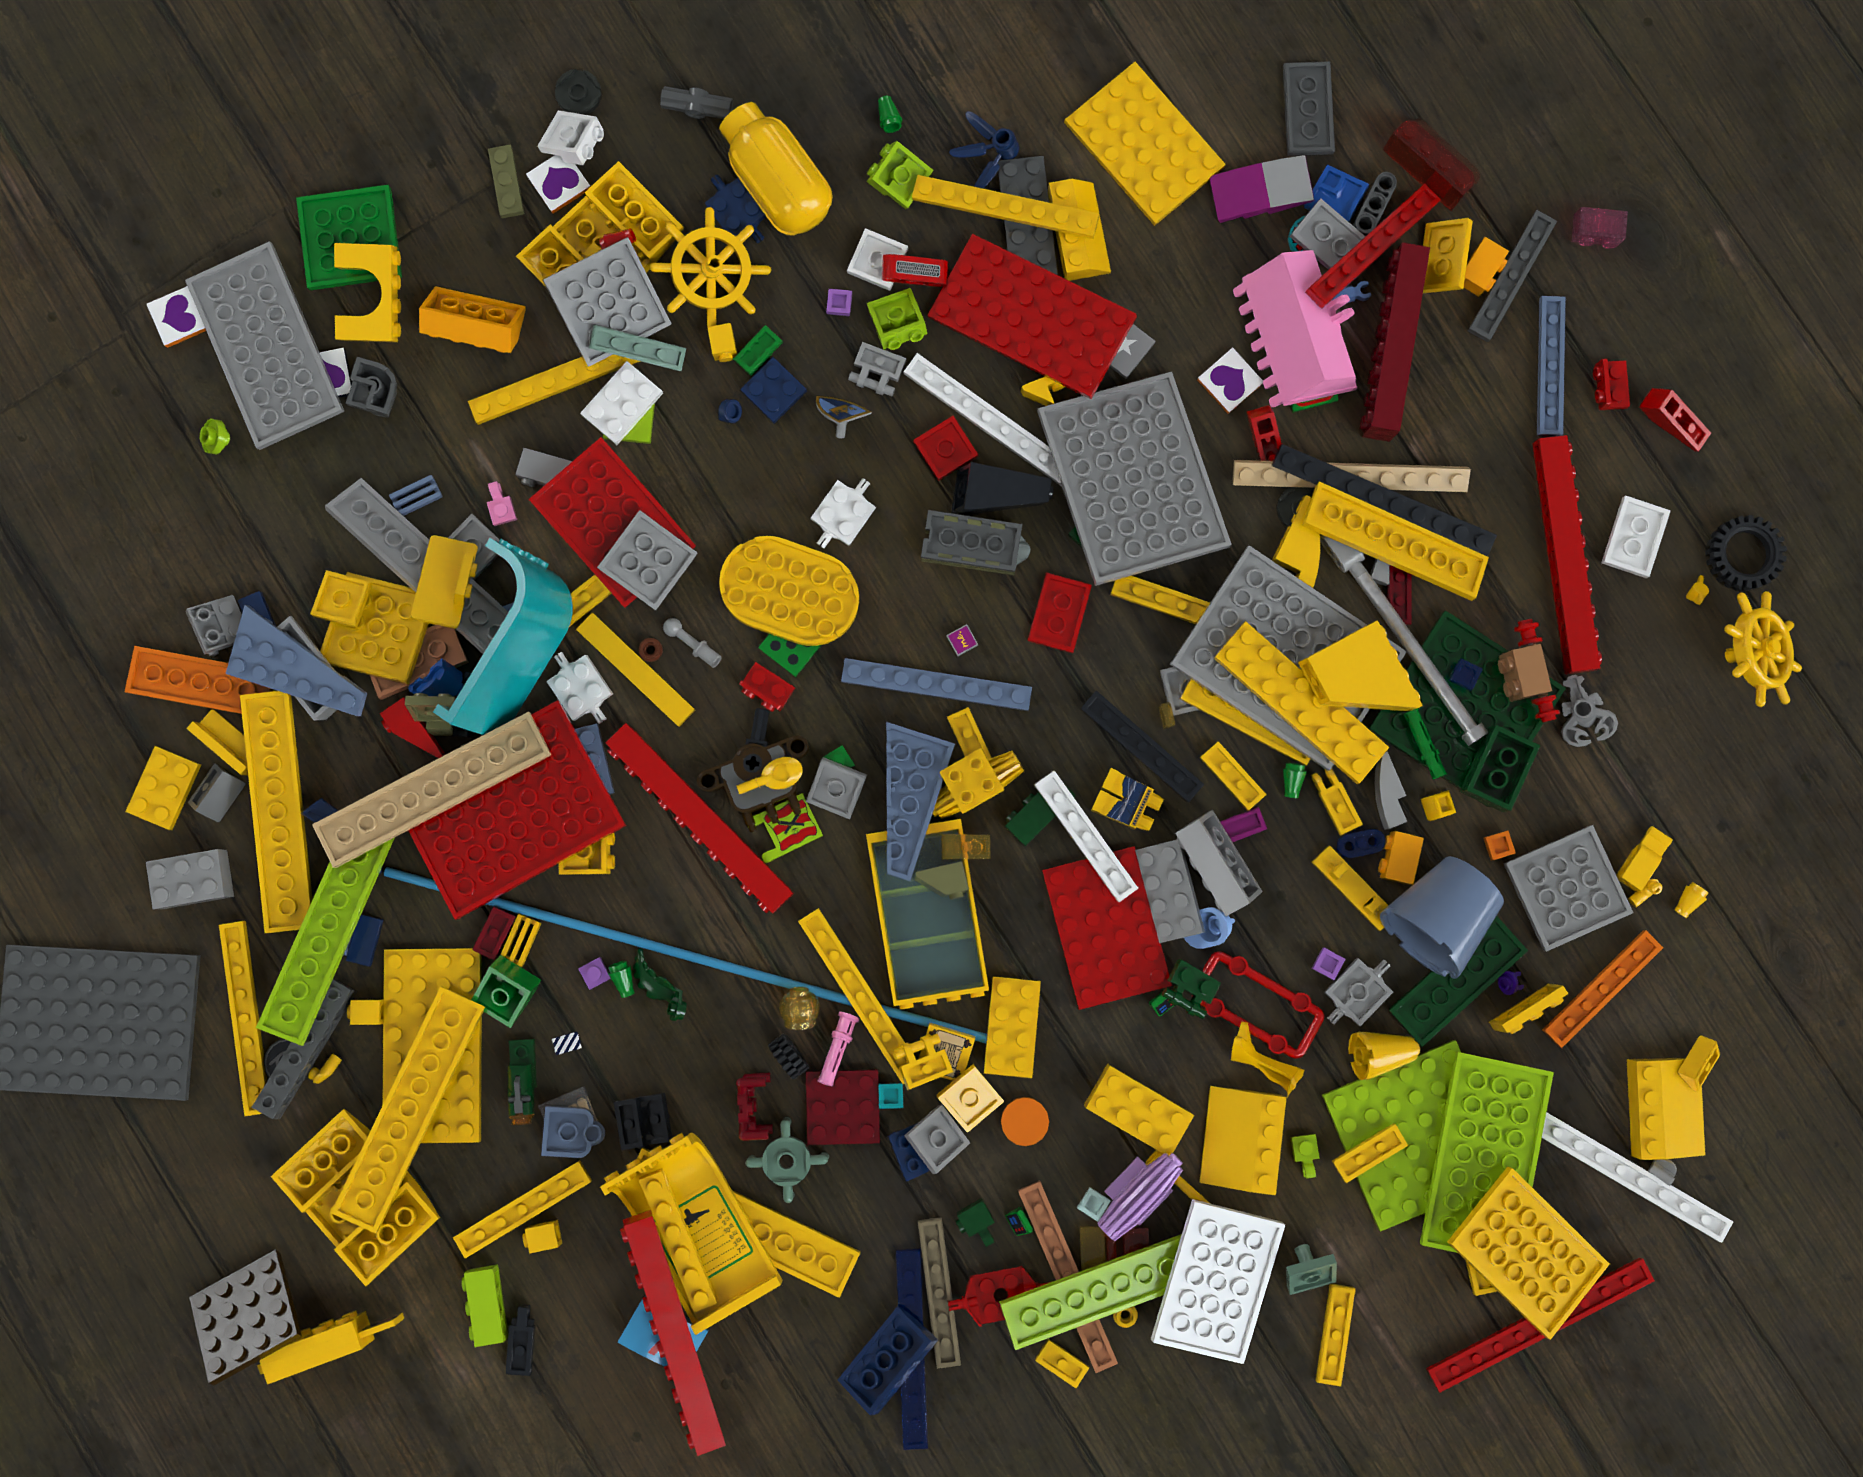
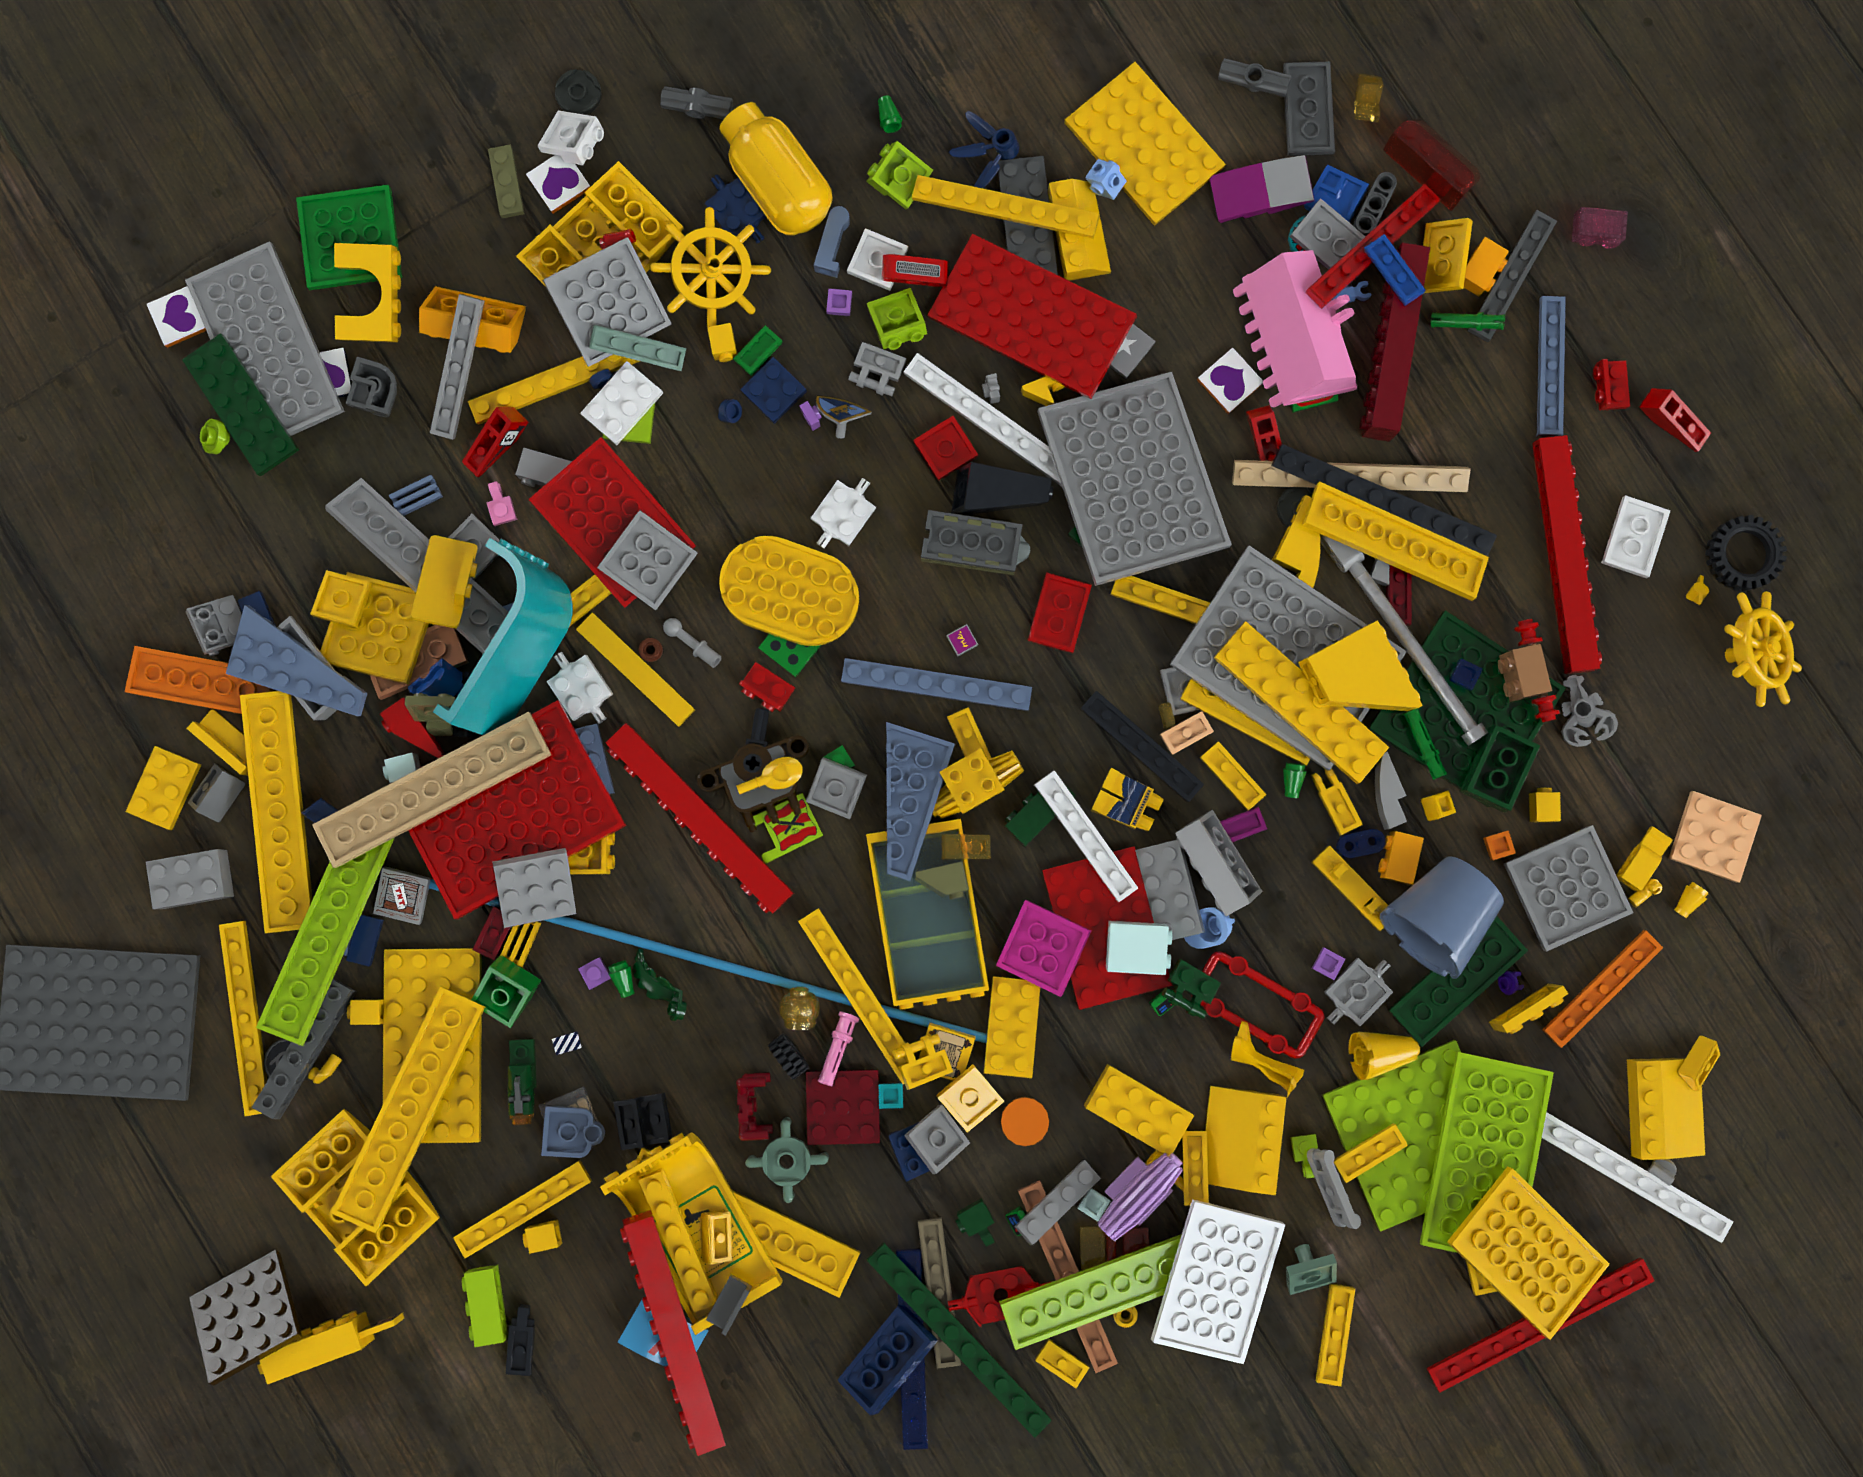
(240, 404): none -> dark green plate
(400, 766): none -> light aqua brick
(402, 895): none -> light grey tile
(457, 366): none -> light grey plate
(494, 439): none -> red slope
(534, 887): none -> light grey plate
(600, 379): none -> dark blue tile
(716, 1237): none -> yellow slope
(729, 1303): none -> dark grey panel
(811, 415): none -> medium lavender plate
(837, 222): none -> sand blue leg
(959, 1339): none -> dark green plate
(991, 388): none -> light grey plate
(1043, 948): none -> dark pink plate
(1057, 1202): none -> light grey plate
(1105, 179): none -> light blue brick
(1138, 947): none -> light aqua brick
(1186, 733): none -> light nougat plate
(1195, 1167): none -> yellow plate
(1239, 74): none -> dark grey piece
(1332, 1189): none -> light grey plate
(1368, 98): none -> clear yellow slope
(1394, 270): none -> blue tile
(1478, 321): none -> green pin
(1544, 806): none -> yellow brick
(1715, 836): none -> light nougat plate

